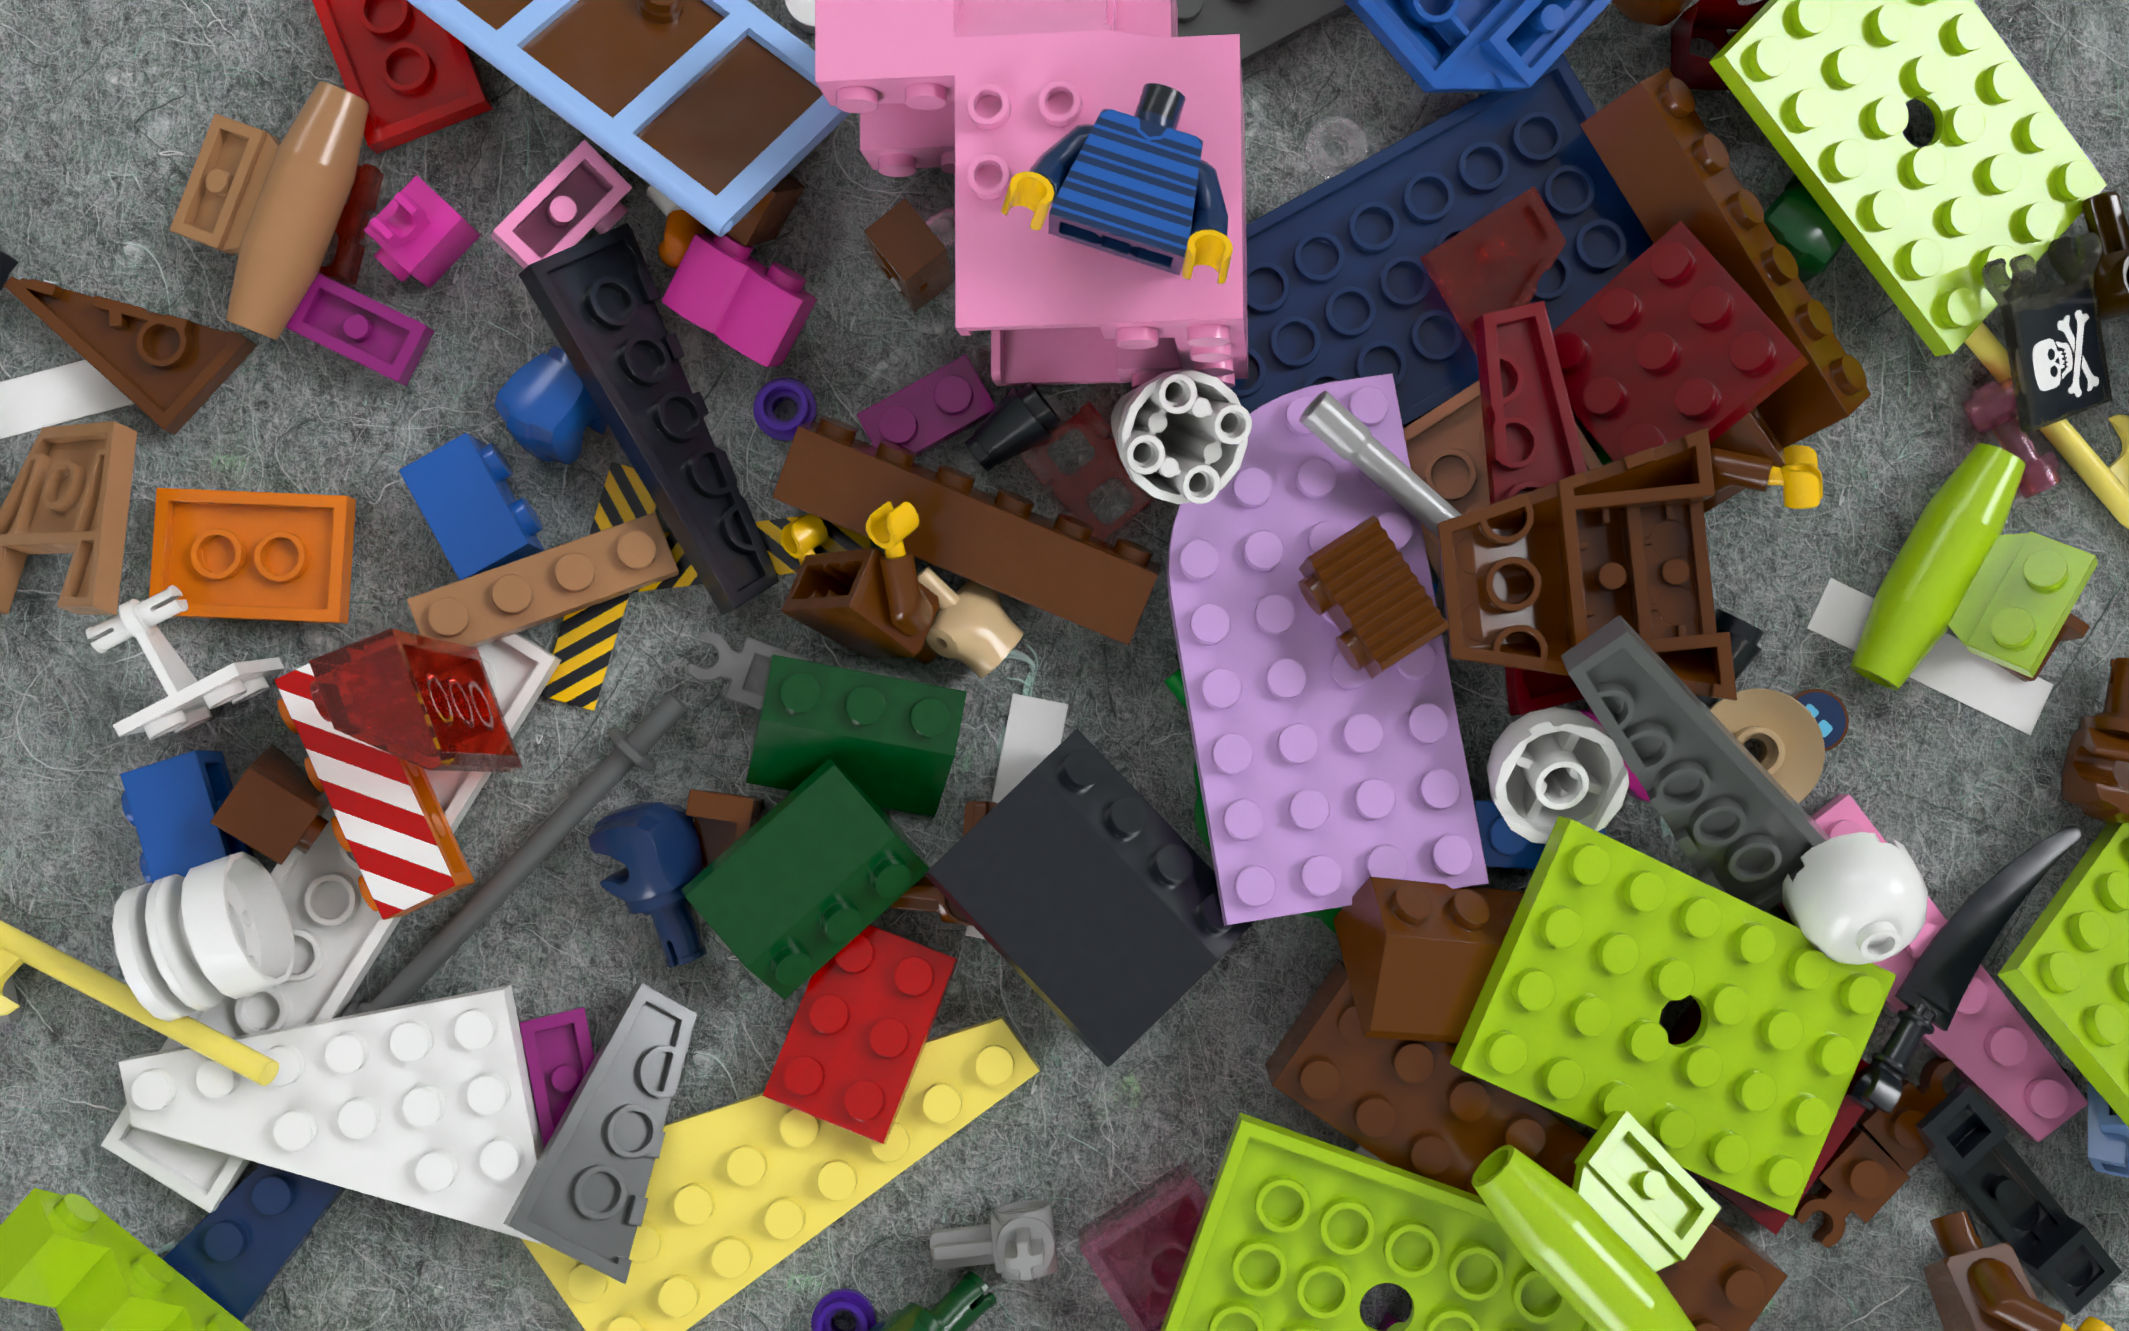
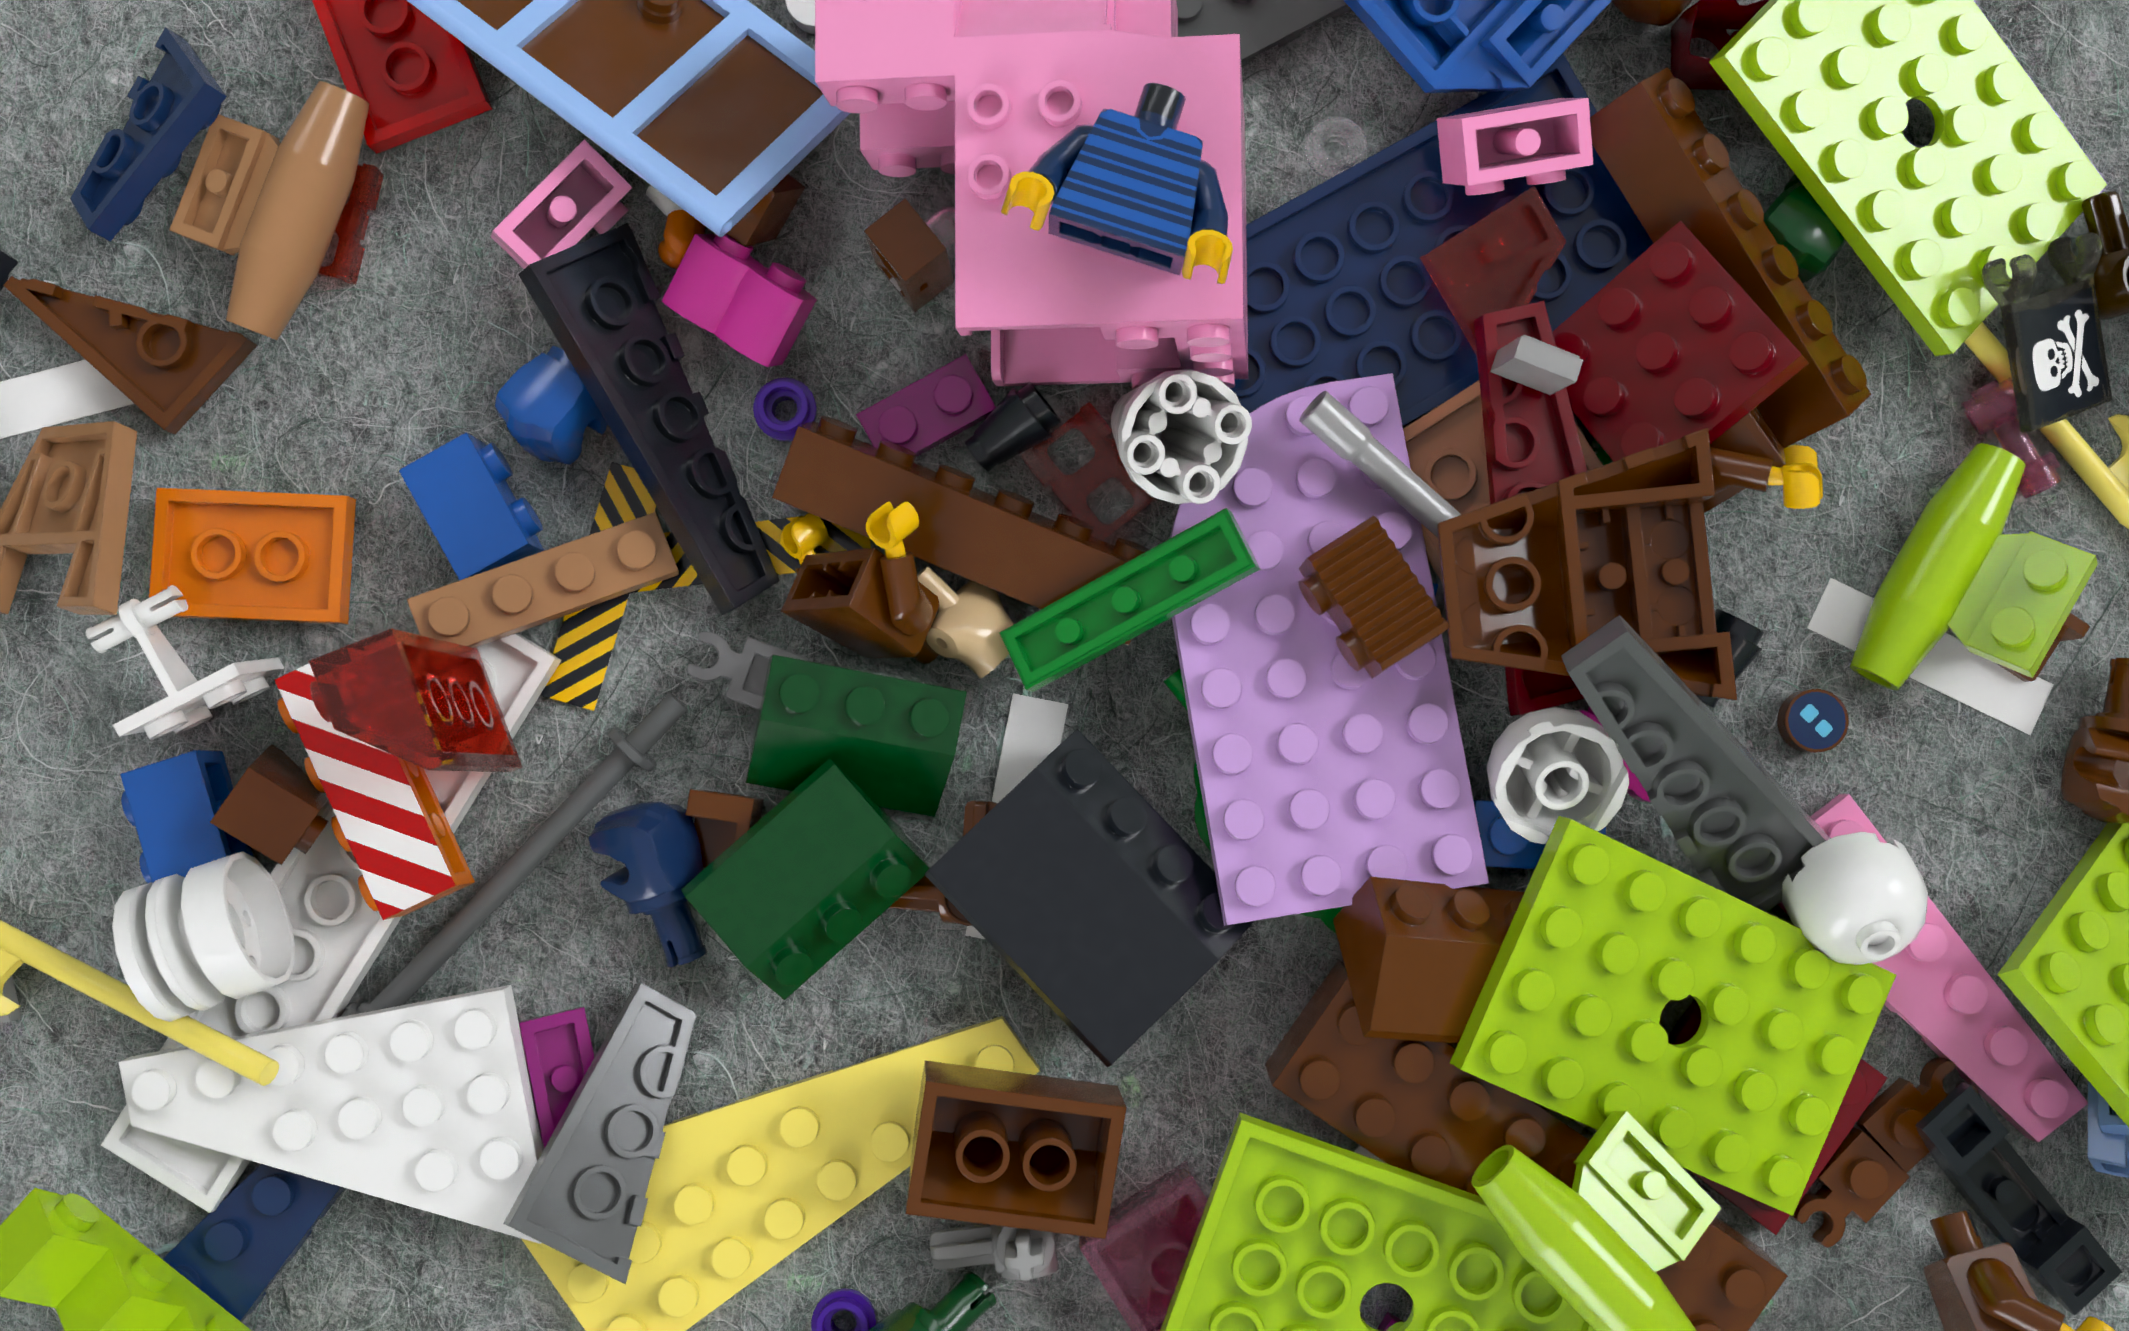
(150, 147): none -> dark blue wing
(361, 329): magenta plate -> none
(420, 234): dark pink brick -> none
(862, 1032): red plate -> none
(1015, 1150): none -> reddish brown slope
(1129, 600): none -> green tile
(1514, 143): none -> bright pink brick
(1537, 365): none -> light grey tile
(1787, 732): tan dish -> none
(1948, 966): black sword -> none

